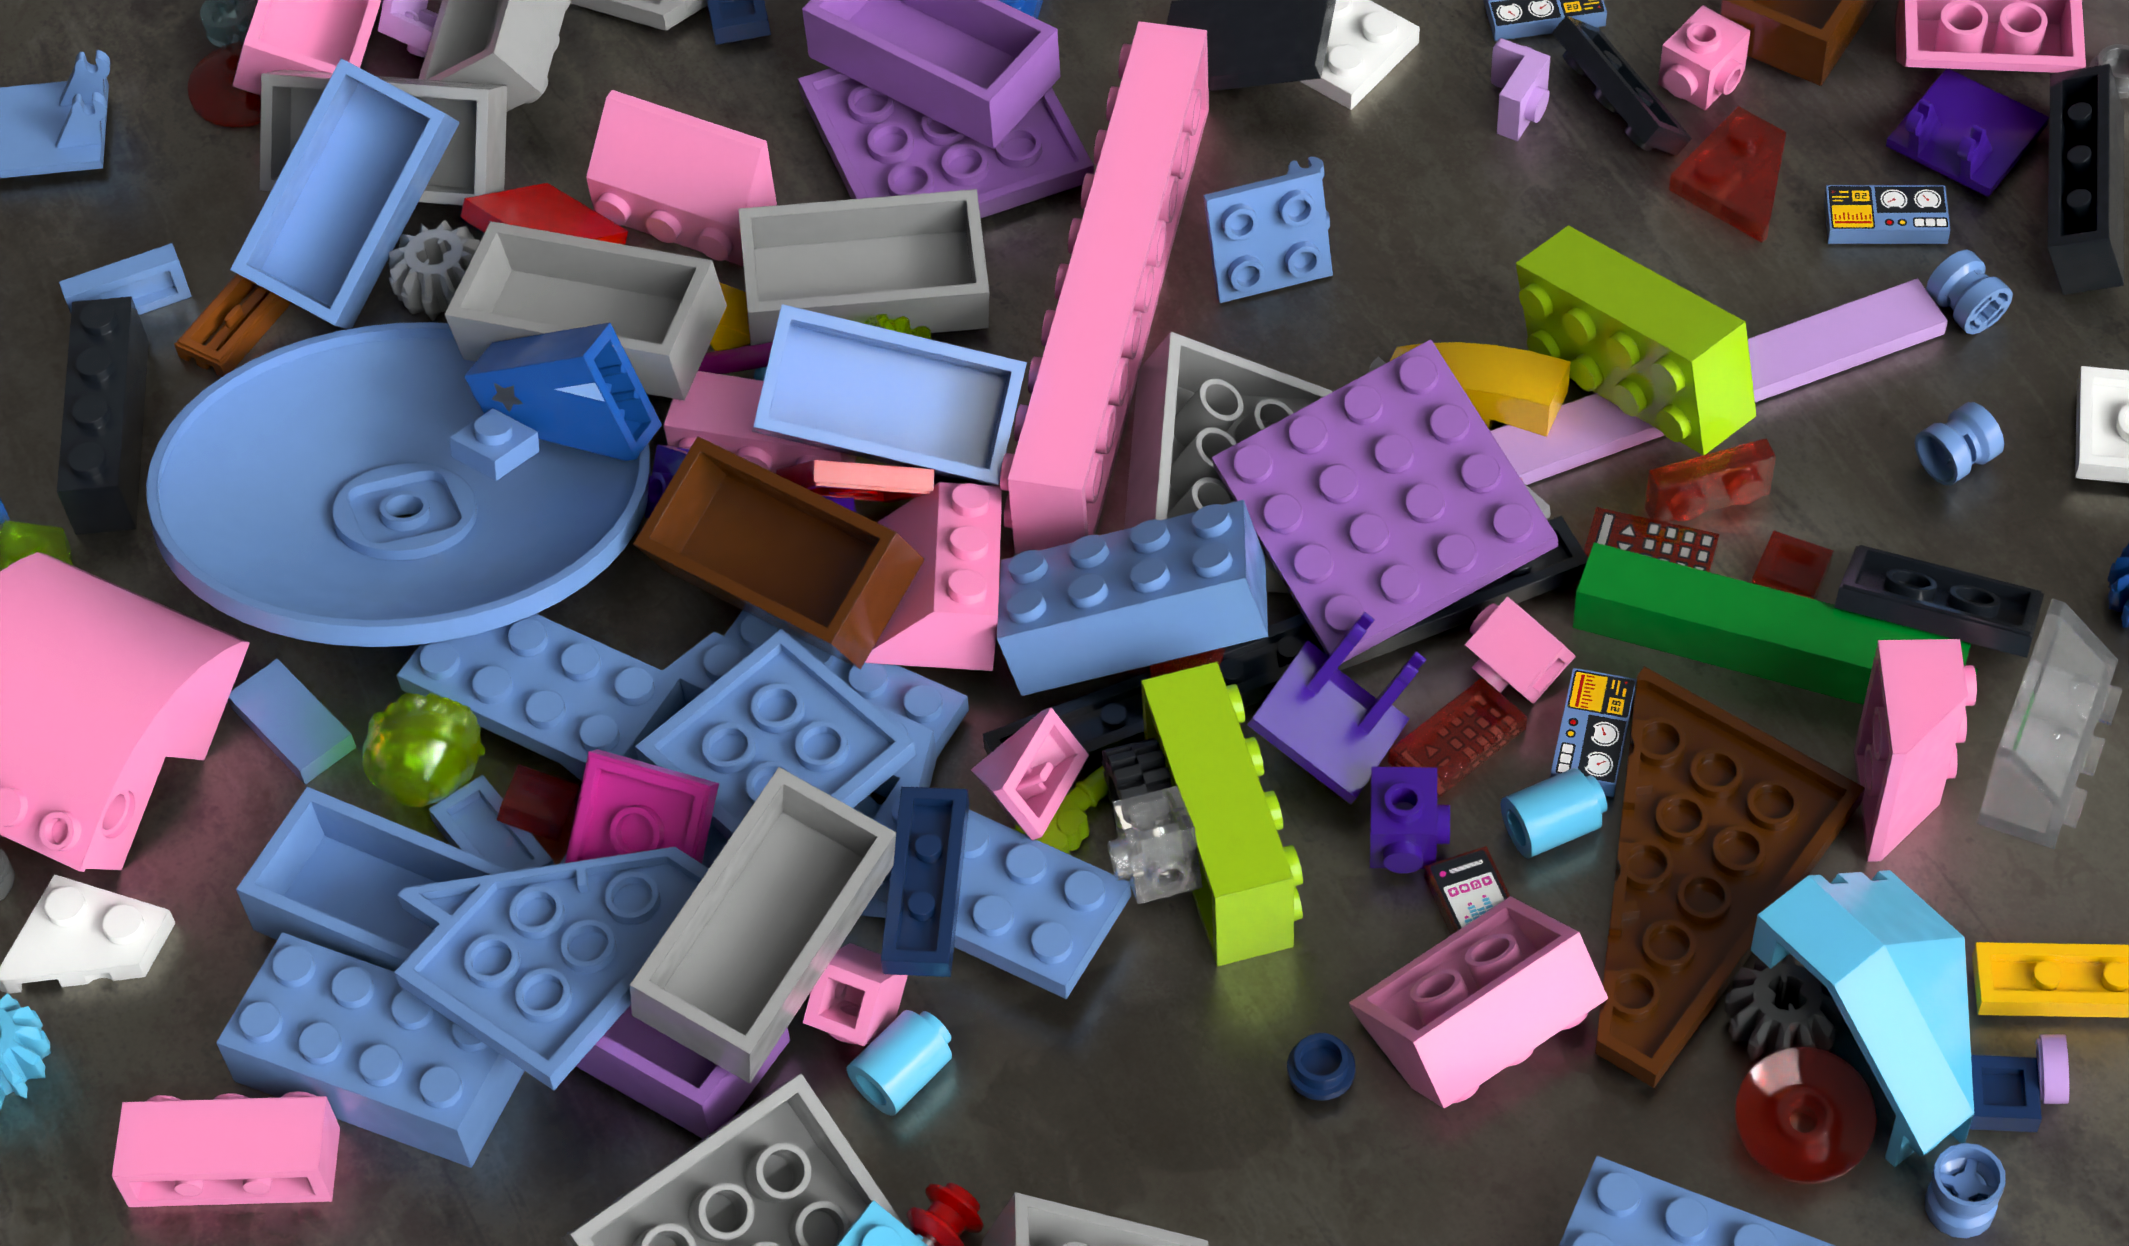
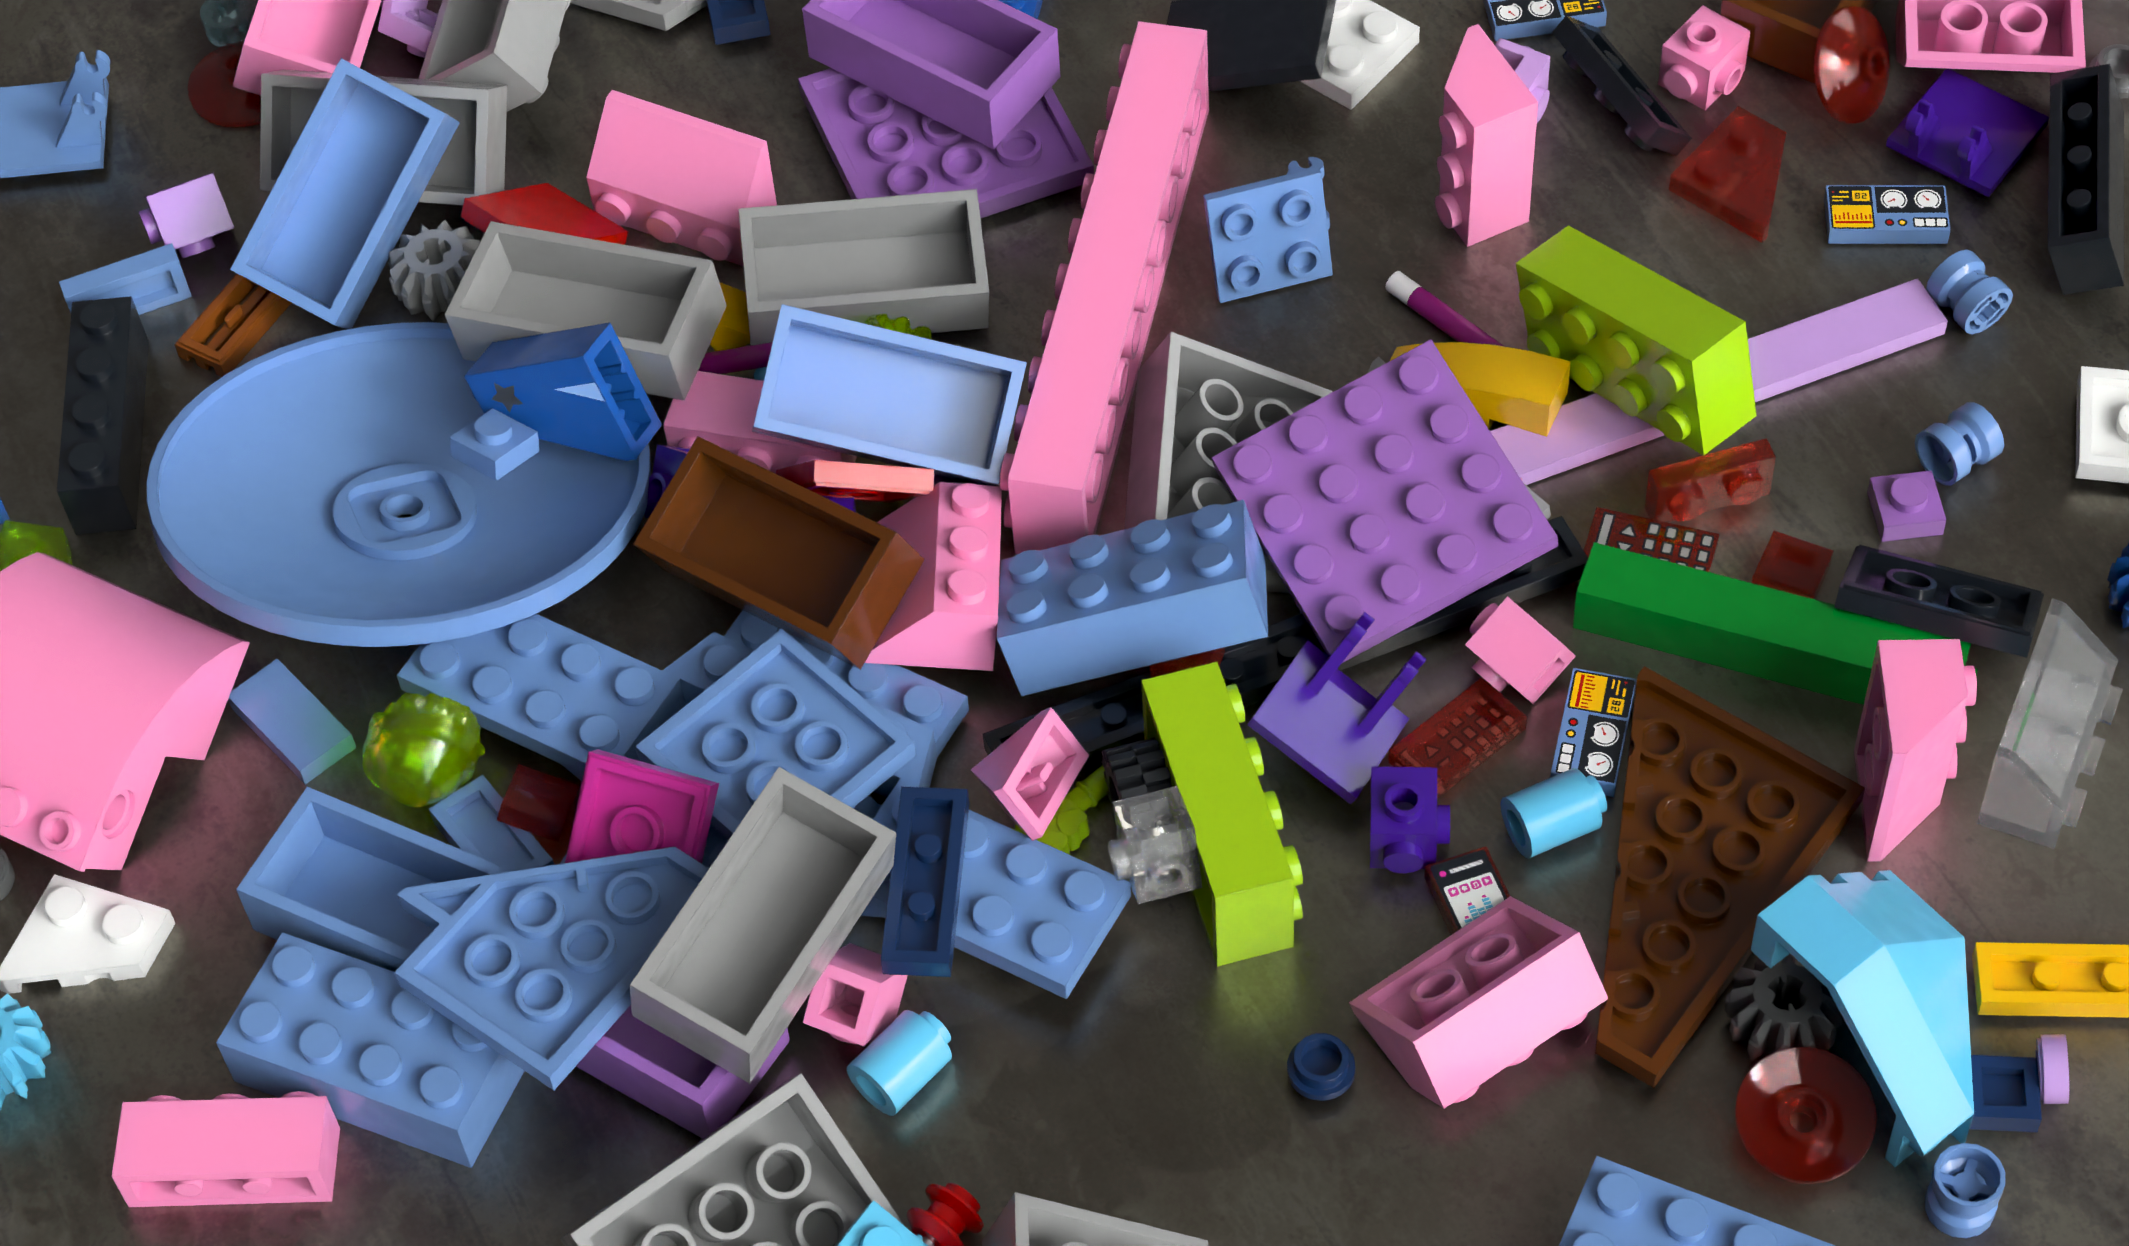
(187, 215): none -> brick
(1436, 311): none -> magenta bar
(1485, 143): none -> bright pink slope
(1851, 65): none -> clear red dish
(1906, 506): none -> medium lavender plate

